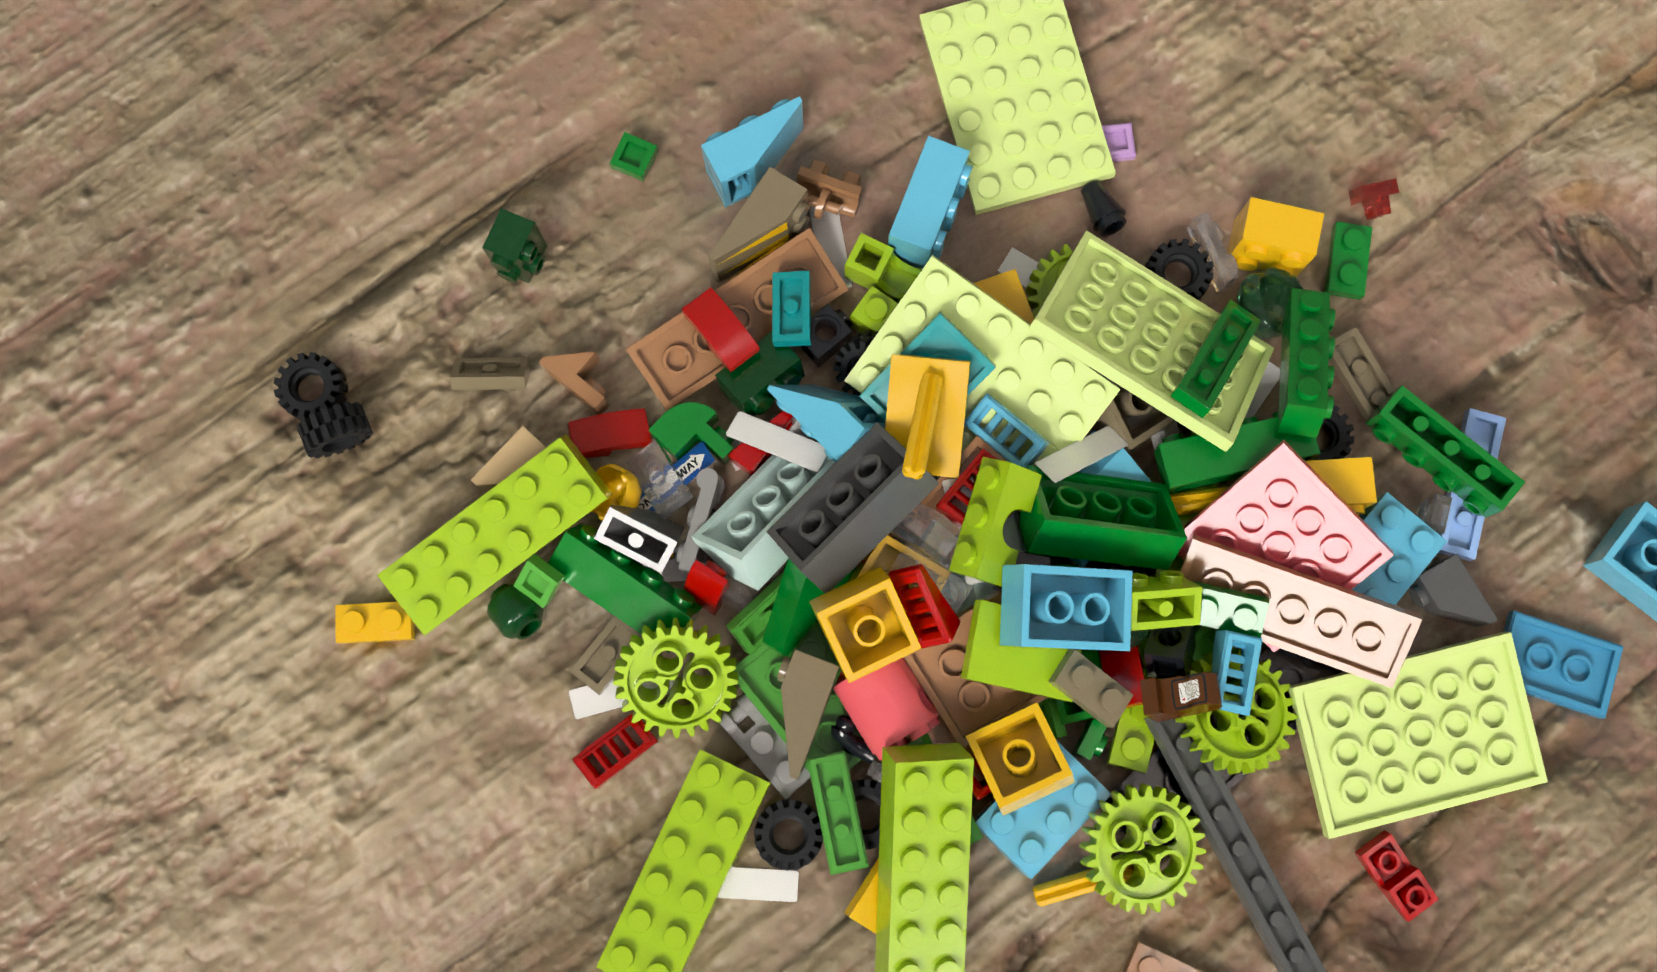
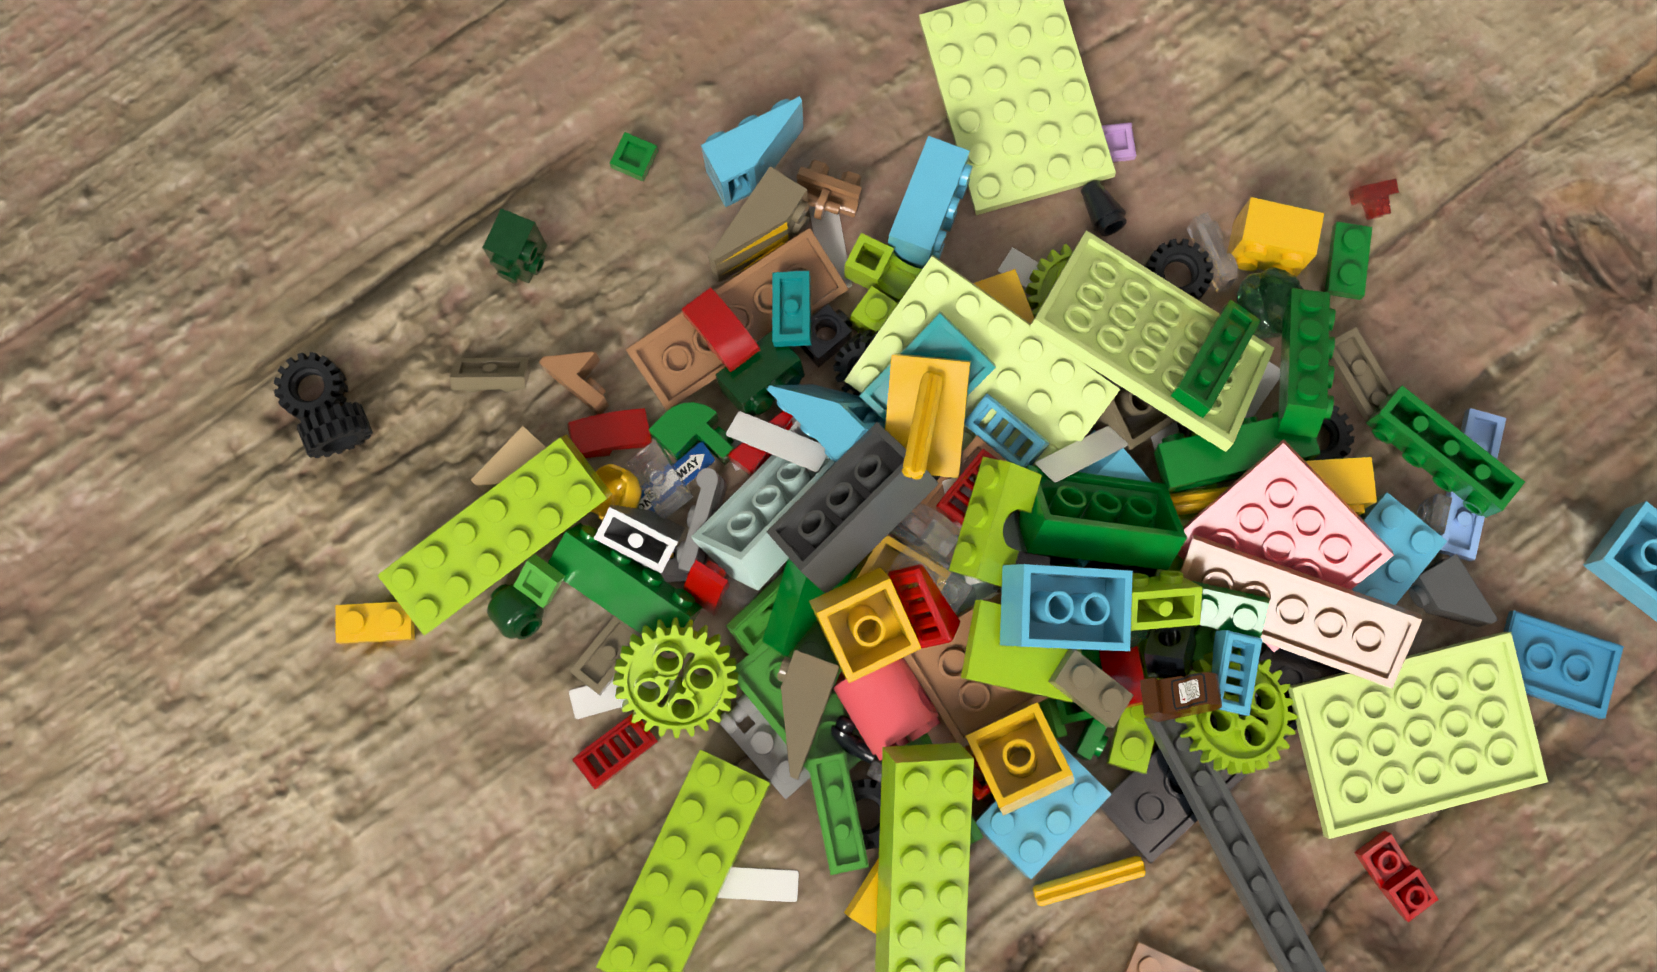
(765, 839): black tyre -> none
(1148, 882): lime gear -> none

